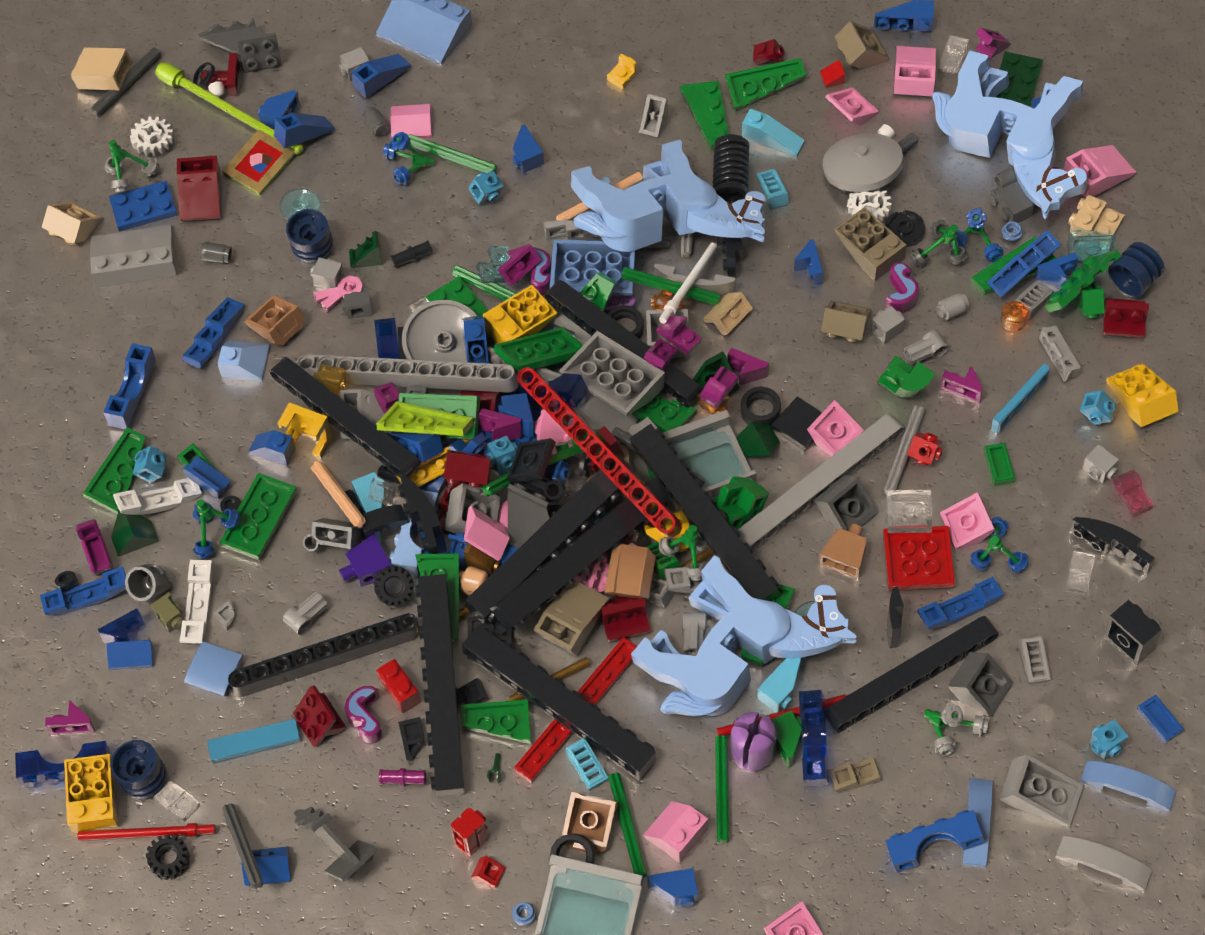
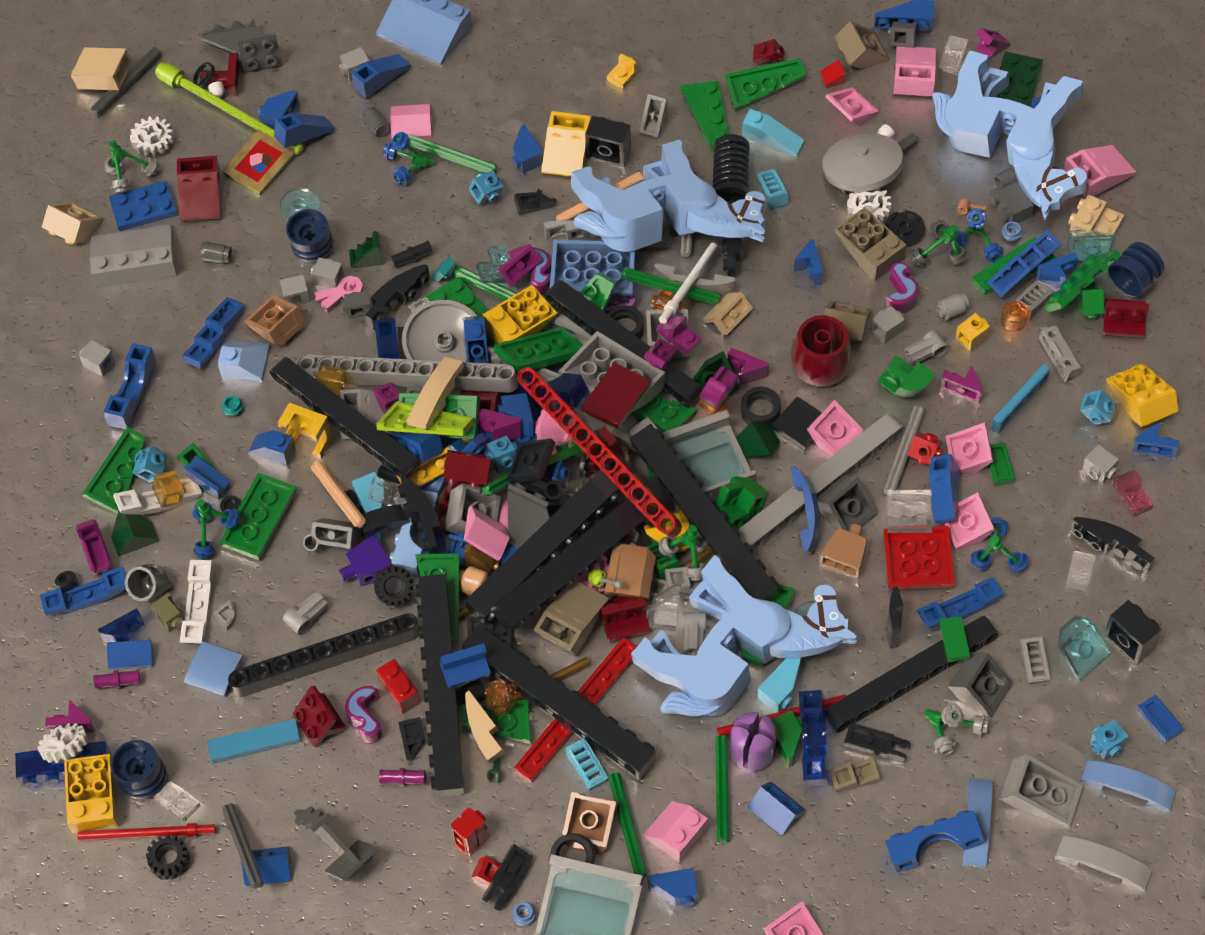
(62, 742): none -> white gear
(96, 357): none -> light grey brick
(116, 679): none -> magenta pin
(168, 489): none -> clear yellow brick
(232, 405): none -> teal plate
(295, 286): none -> light grey panel
(398, 289): none -> black slope
(434, 392): none -> tan slope
(444, 269): none -> teal plate
(465, 665): none -> blue panel
(482, 729): none -> tan slope
(500, 697): none -> clear orange head
(508, 875): none -> black hinge
(533, 202): none -> black slope
(565, 143): none -> slope
(599, 578): none -> lime hinge
(608, 141): none -> black brick
(615, 395): none -> dark red tile
(665, 608): none -> clear slope
(775, 807): none -> panel
(809, 536): none -> blue slope
(821, 351): none -> dark red piece
(875, 742): none -> black hinge
(902, 40): none -> dark grey brick
(944, 486): none -> blue slope
(954, 639): none -> green tile
(965, 205): none -> nougat hand
(970, 448): none -> bright pink slope
(972, 331): none -> yellow brick
(1082, 646): none -> clear light blue slope
(1151, 444): none -> blue slope

